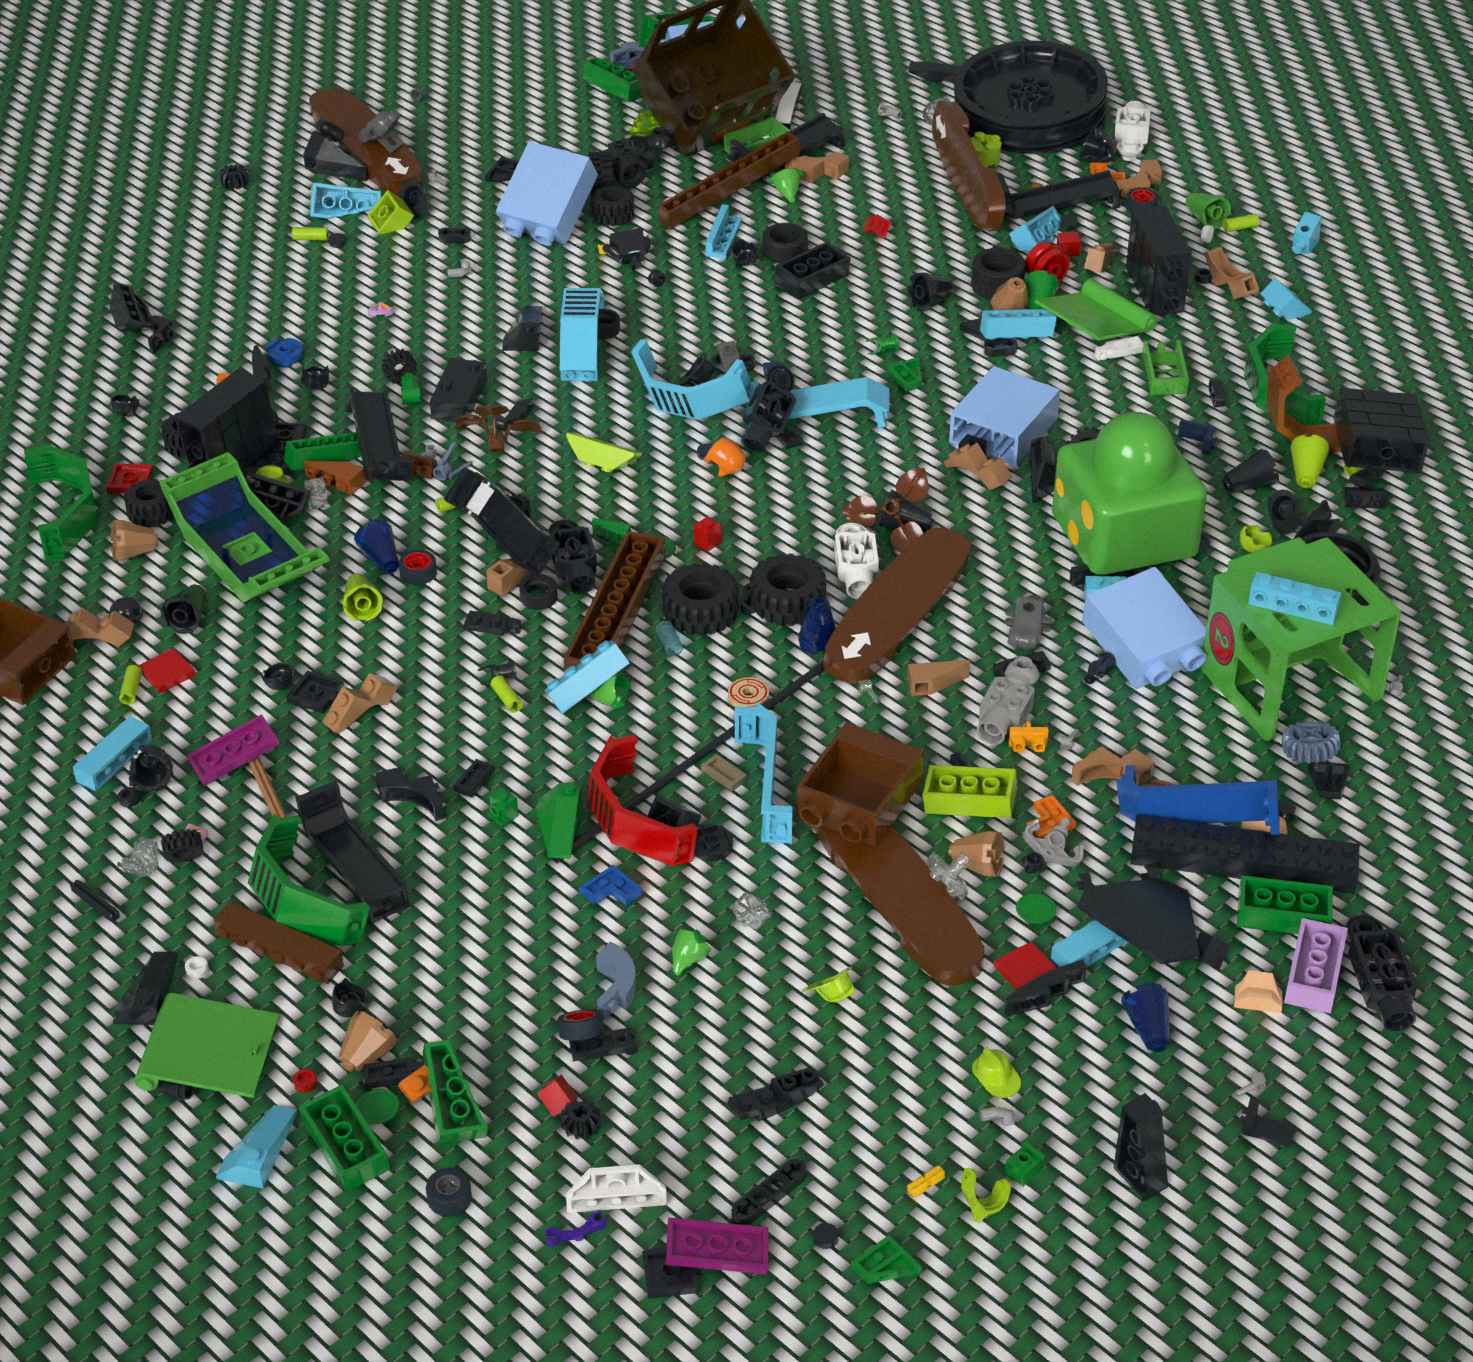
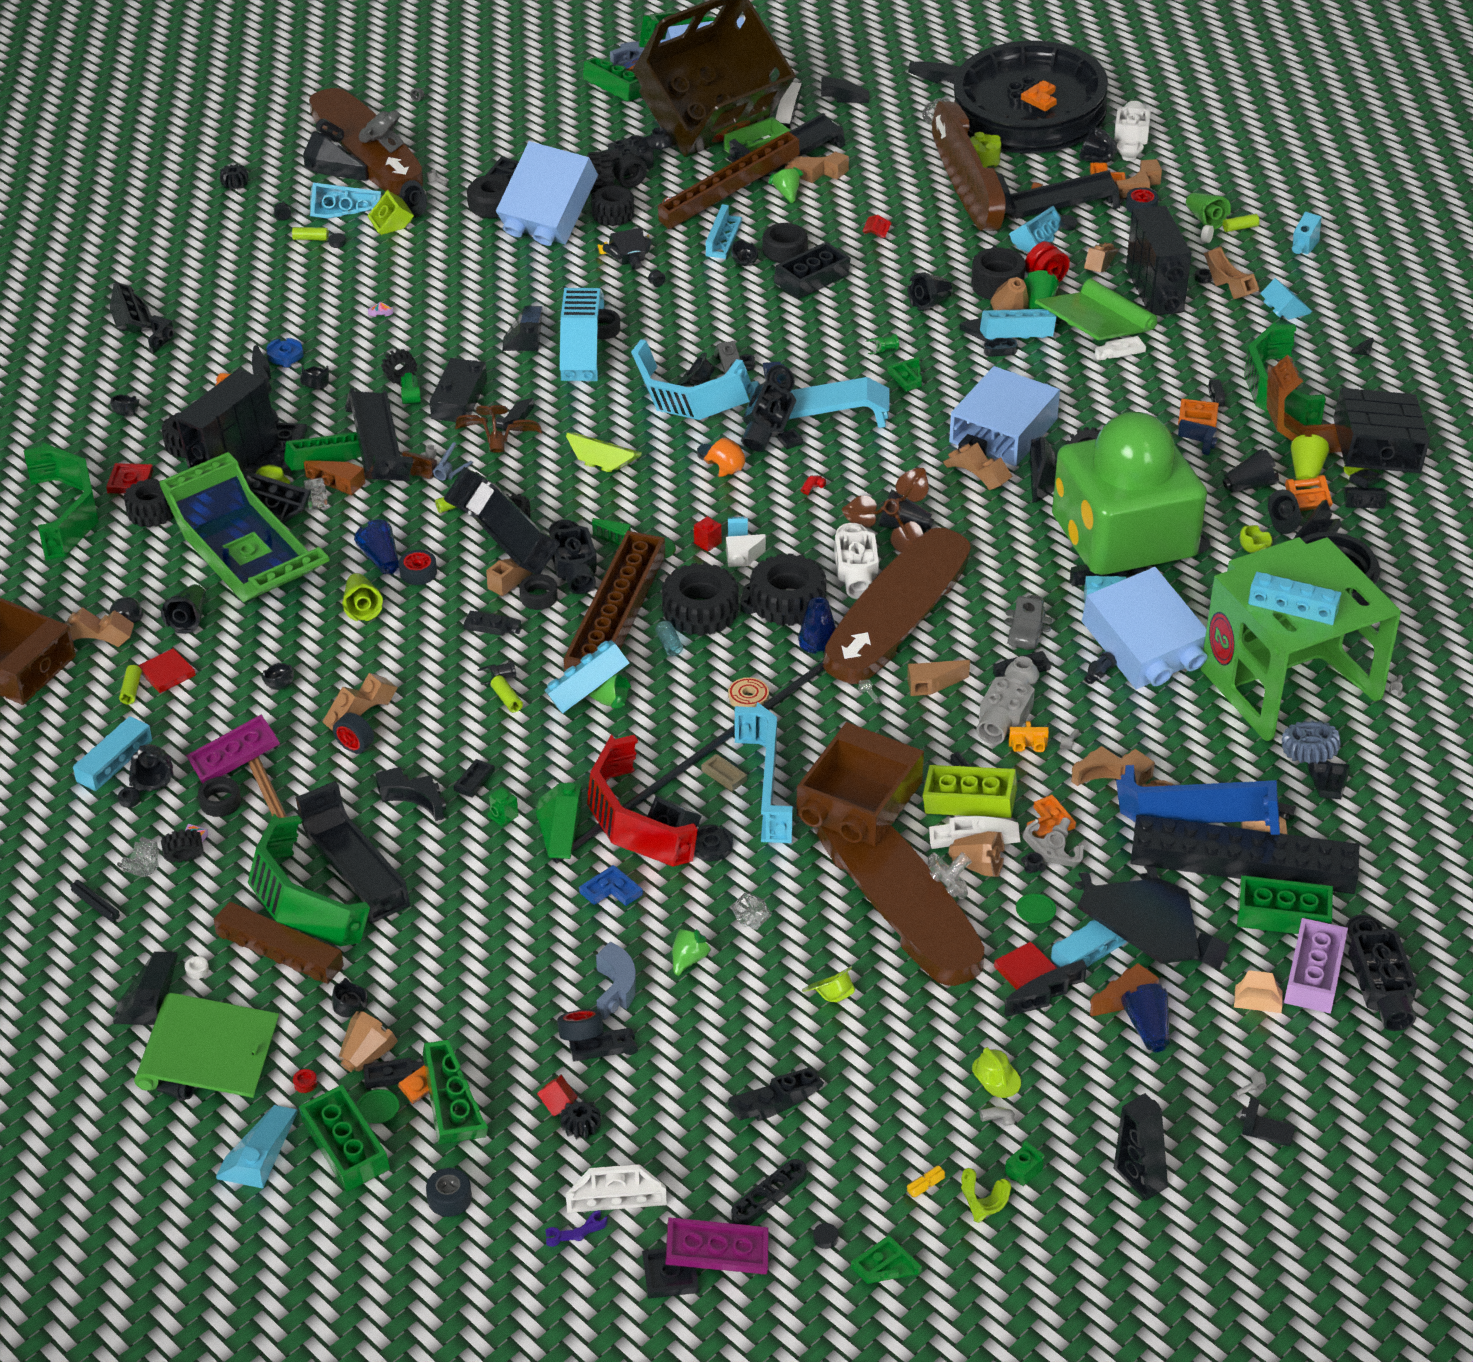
(131, 540): medium nougat cone -> none
(223, 807): none -> black tyre
(282, 211): none -> black tile
(315, 692): black tile -> none
(353, 733): none -> black wheel
(454, 235): black beam -> none
(460, 272): light grey arm -> none
(485, 195): none -> black tyre
(643, 124): clear neon green wing -> none
(737, 526): none -> medium azure slope
(744, 549): none -> white slope
(813, 482): none -> red arm
(844, 91): none -> black slope
(889, 111): light grey arm -> none
(966, 826): none -> white slope
(1040, 95): none -> orange plate
(1069, 243): red panel -> none
(1110, 998): none -> dark orange slope
(1165, 385): bright green door -> none
(1199, 410): none -> orange plate
(1309, 498): none -> orange plate
(1364, 347): none -> black slope

